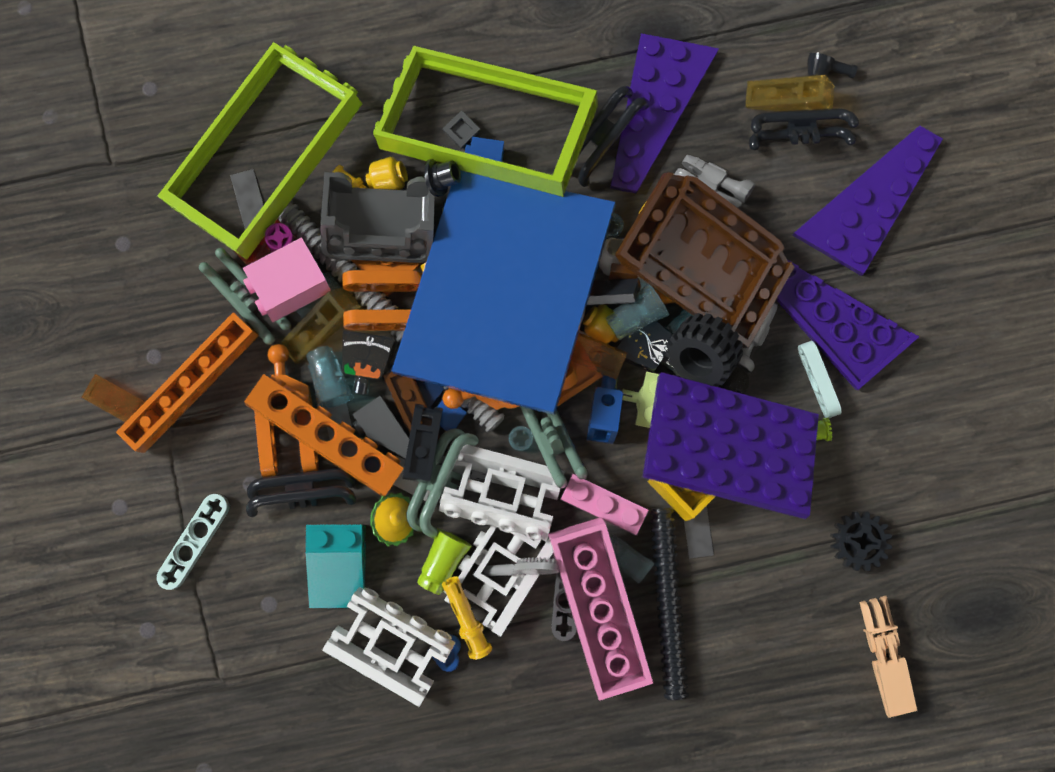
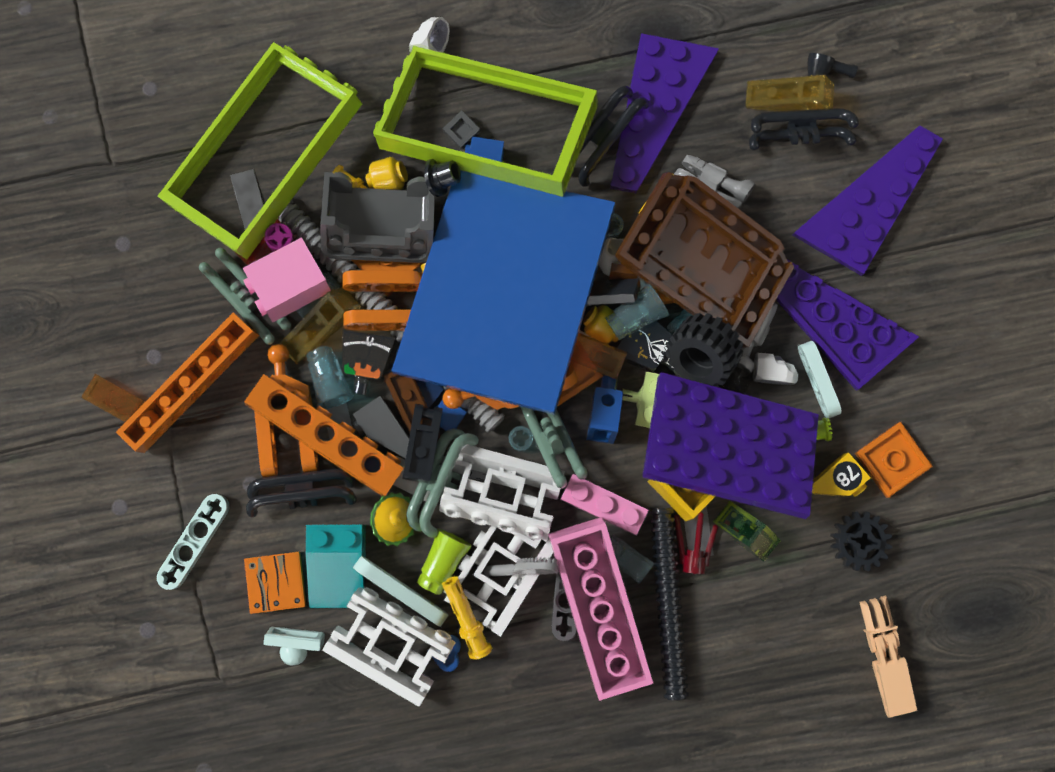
(275, 582): none -> orange tile
(294, 643): none -> light aqua tile
(400, 591): none -> light aqua beam
(431, 35): none -> white rock
(695, 559): none -> dark red plant
(747, 531): none -> clear green slope
(773, 370): none -> white rock
(841, 478): none -> yellow slope
(893, 459): none -> orange tile

